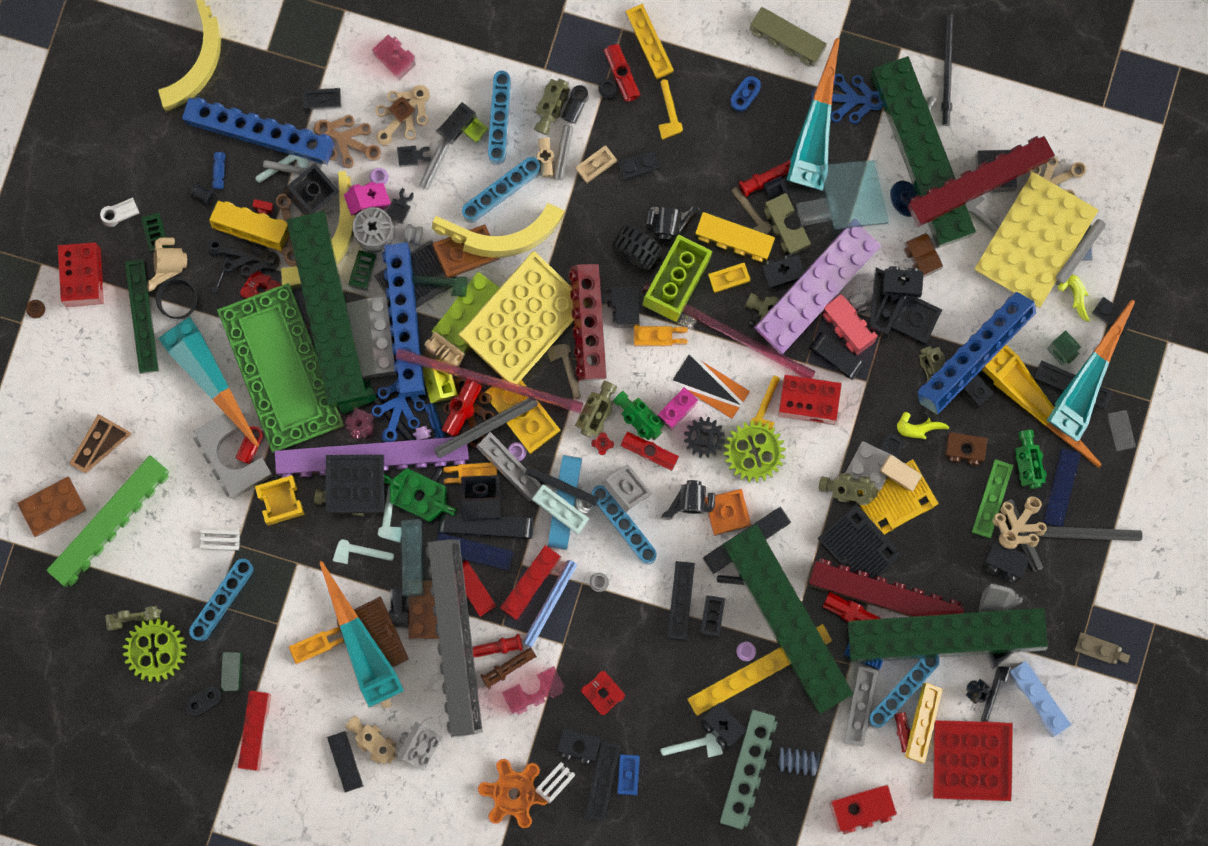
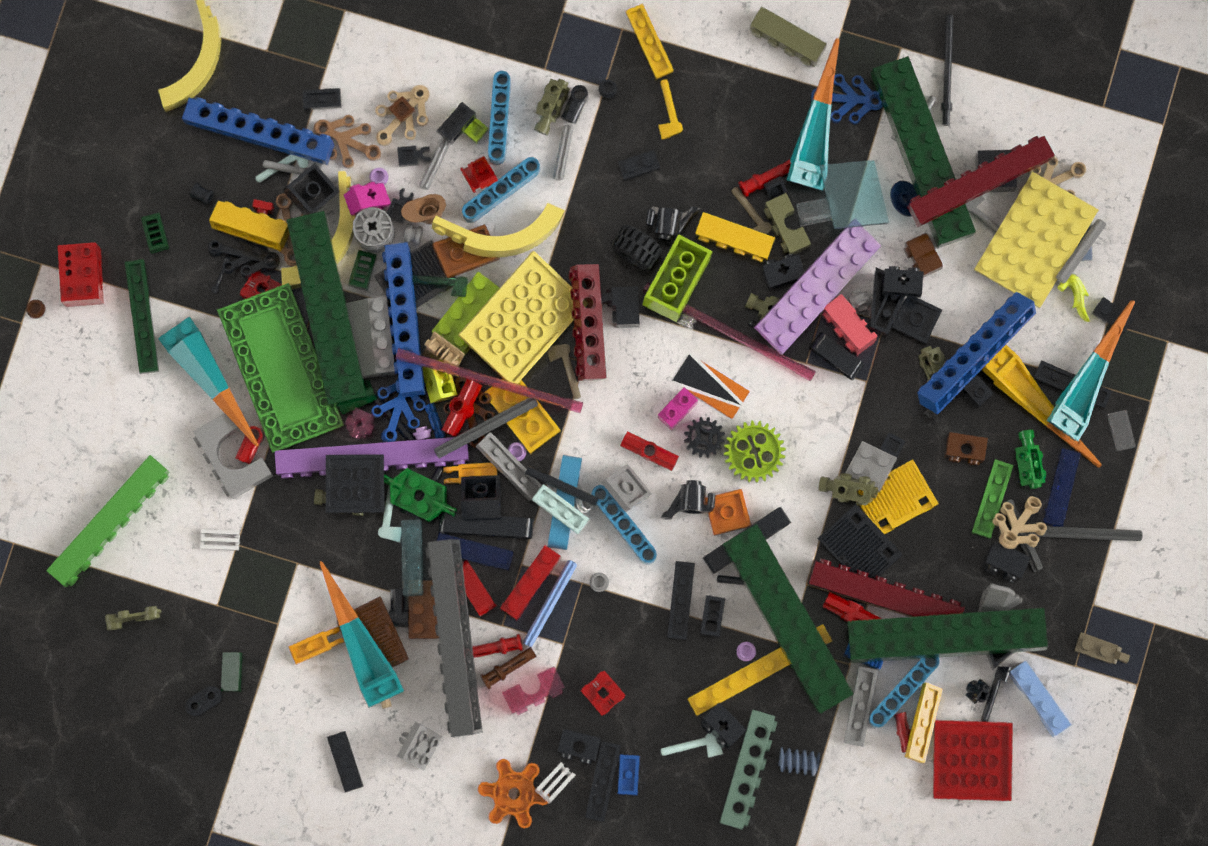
(51, 506): dark orange plate -> none
(98, 443): medium nougat wedge -> none
(121, 211): white piece -> none
(137, 653): lime gear -> none
(165, 285): black tyre -> none
(167, 262): tan piece -> none
(212, 604): dark azure beam -> none
(218, 170): blue axle -> none
(253, 730): red arch -> none
(279, 500): yellow piece -> none
(344, 547): light aqua piece -> none
(375, 743): tan brick -> none
(398, 66): clear pink brick -> none
(424, 209): none -> medium nougat piece
(479, 174): none -> red plate
(544, 148): tan axle -> none
(596, 164): tan plate -> none
(596, 410): olive brick -> none
(597, 443): red plate -> none
(617, 62): red piece -> none
(641, 416): green brick -> none
(658, 336): light orange hinge -> none
(729, 277): yellow plate -> none
(744, 94): blue plate -> none
(765, 403): yellow piece -> none
(809, 399): red piece -> none
(871, 805): red piece -> none
(900, 473): tan tile -> none
(917, 431): neon yellow piece -> none
(1064, 348): clear green brick -> none

